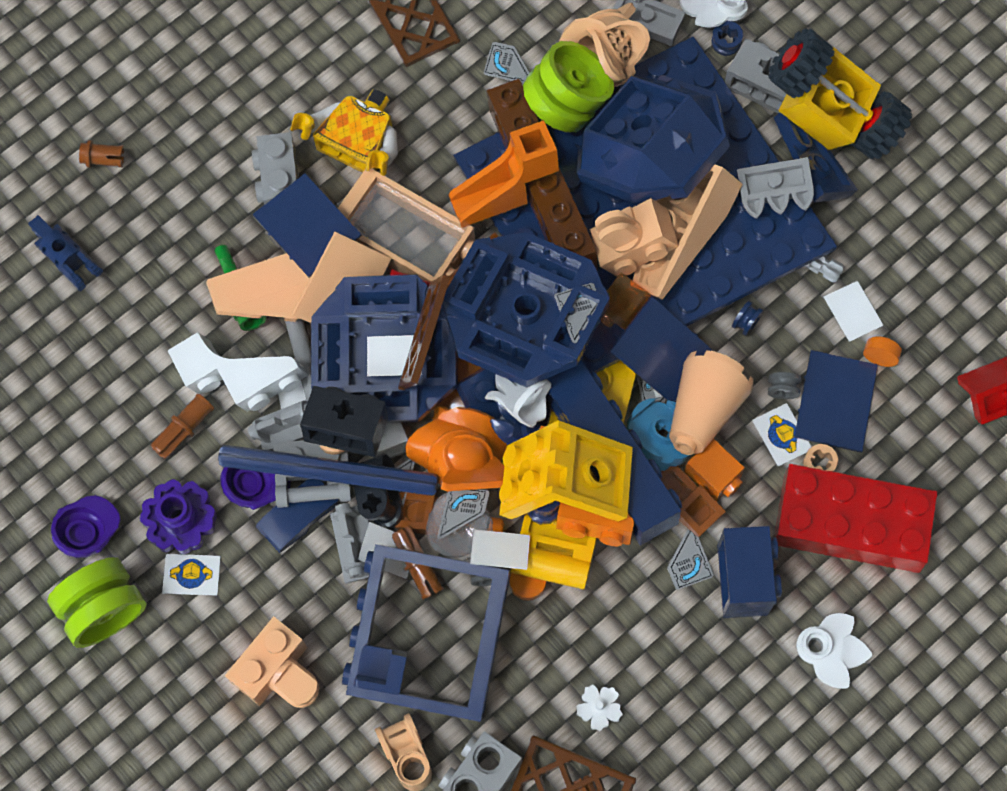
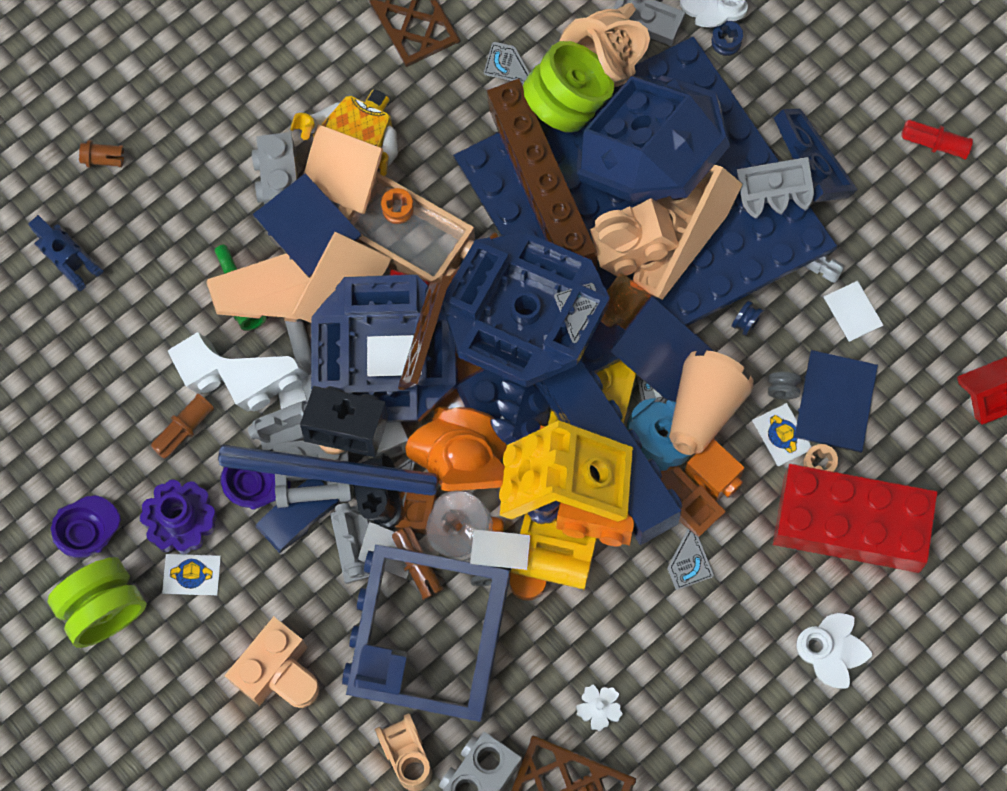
(343, 167): none -> light nougat window
(388, 201): none -> orange bush
(461, 509): light grey sticker -> none
(502, 182): orange arch -> none
(521, 401): white piece -> none
(747, 571): dark blue piece -> none
(750, 74): light grey brick -> none
(836, 98): brick -> none
(882, 351): orange tile -> none
(937, 139): none -> red axle

